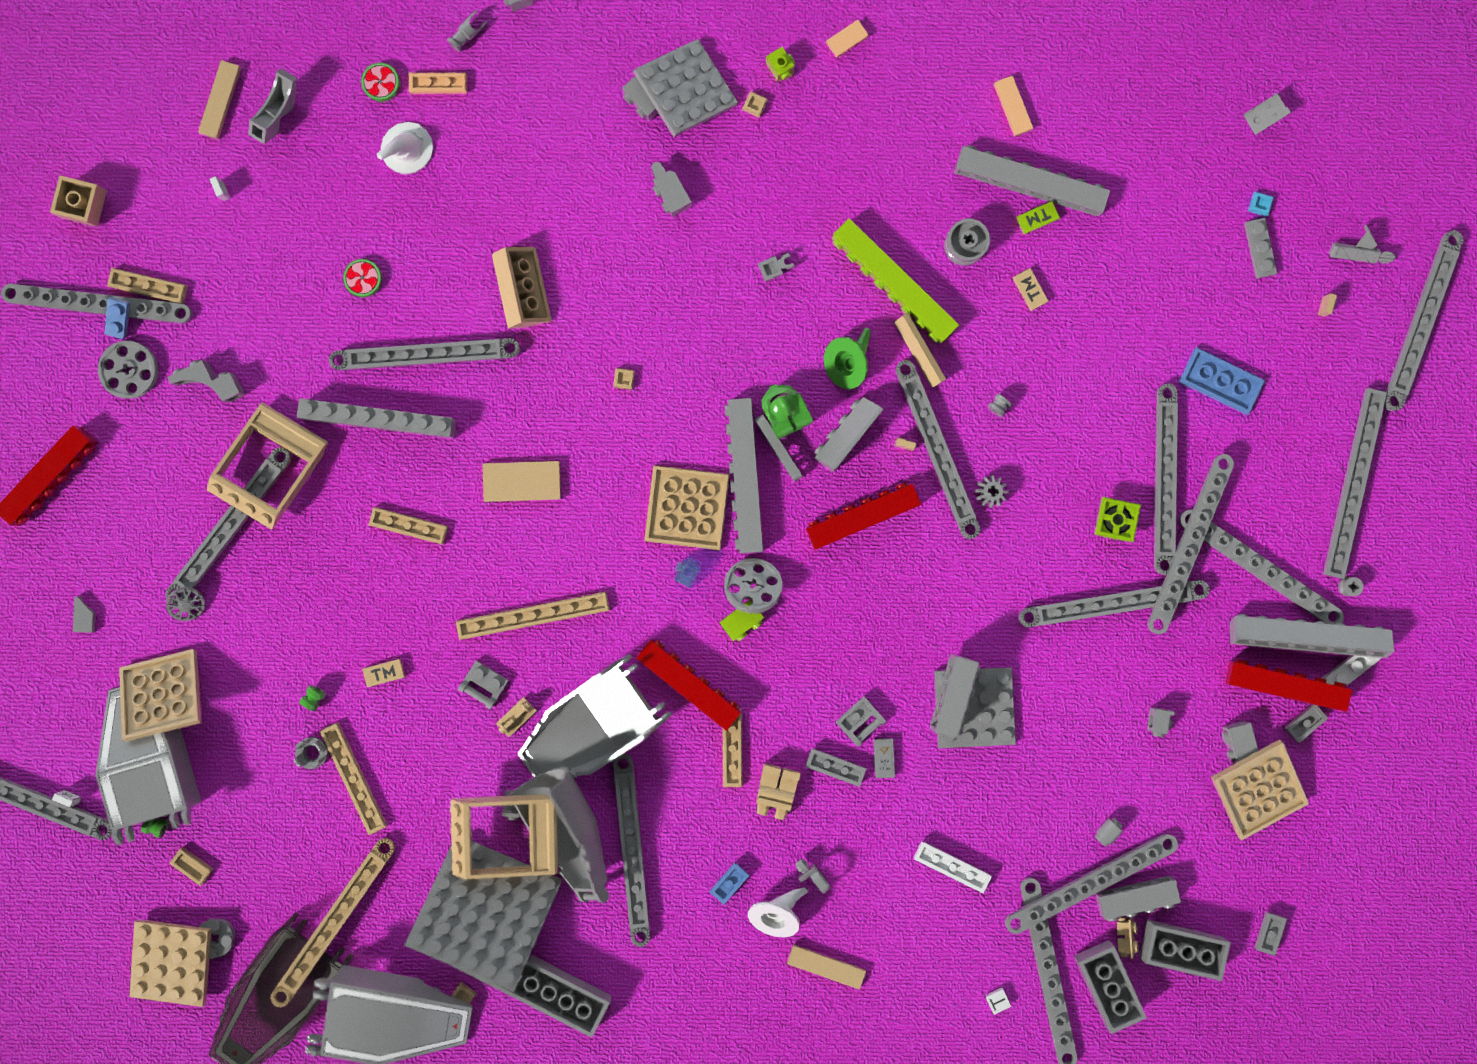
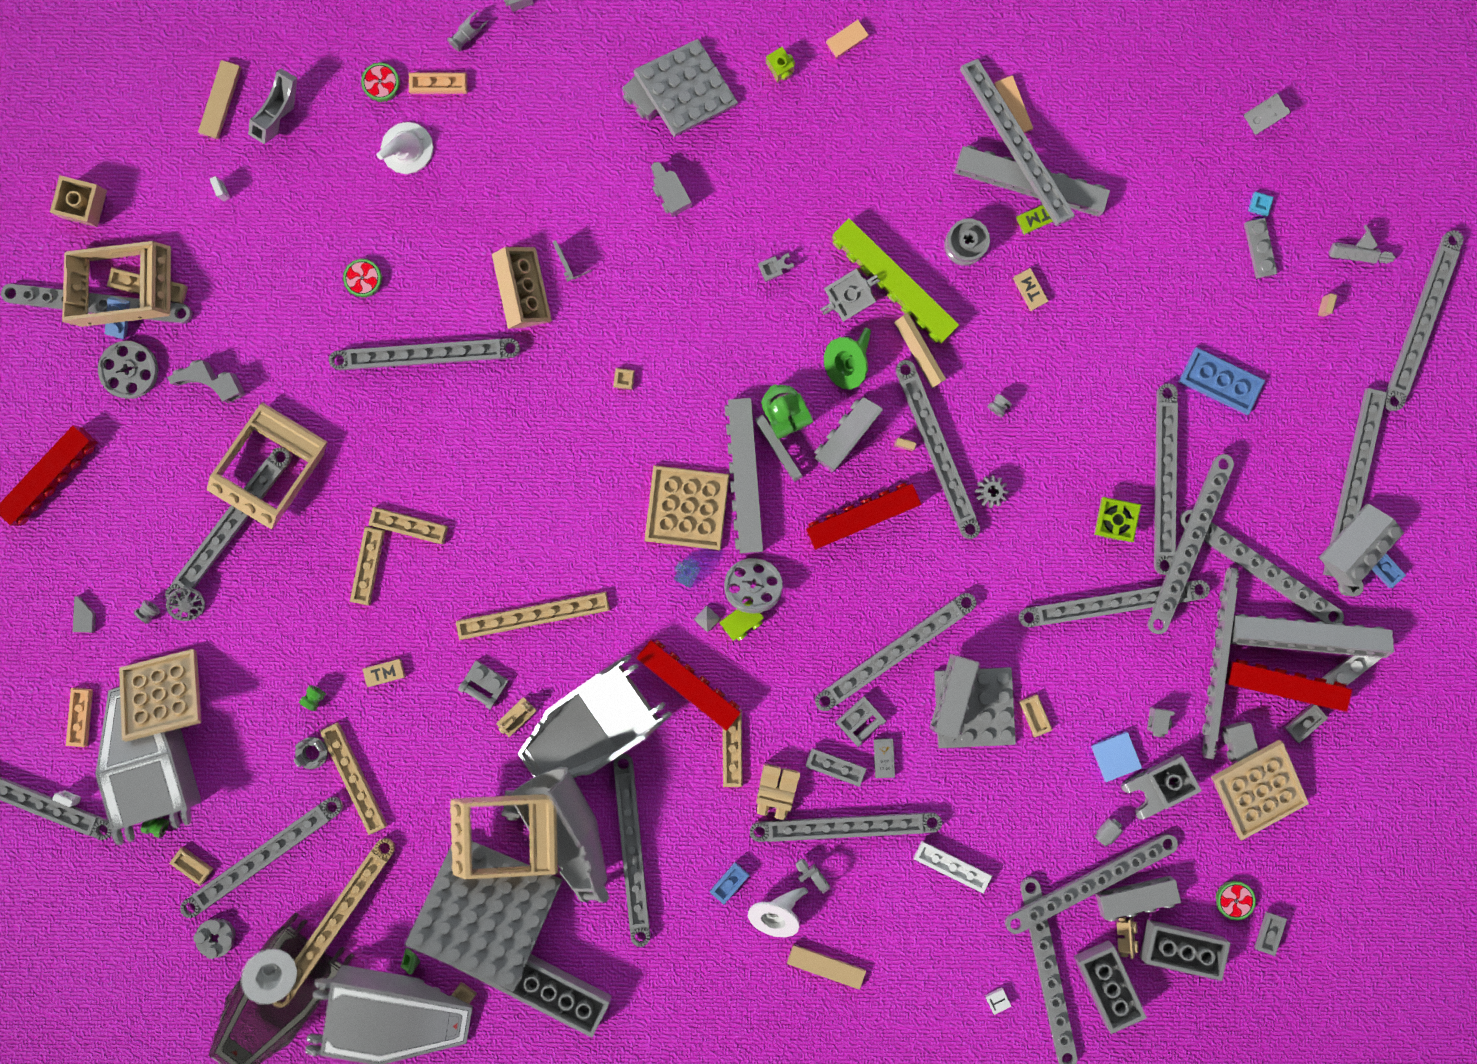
(79, 717): none -> light nougat tile
(146, 611): none -> light grey wheel
(154, 283): none -> tan window
(170, 962): tan plate -> none
(261, 857): none -> light grey plate
(268, 976): none -> white piece
(367, 566): none -> tan tile
(376, 418): light grey brick -> none
(409, 961): none -> bright green slope
(521, 481): tan tile -> none
(568, 272): none -> light grey piece
(707, 618): none -> light grey slope
(755, 104): tan tile -> none
(845, 827): none -> light grey plate
(850, 294): none -> light grey plate
(895, 651): none -> light grey plate
(1017, 142): none -> light grey plate
(1035, 715): none -> tan tile
(1116, 756): none -> light blue tile
(1158, 790): none -> light grey brick
(1219, 669): none -> light grey plate
(1235, 900): none -> tile
(1360, 545): none -> light grey slope
(1388, 571): none -> medium blue plate

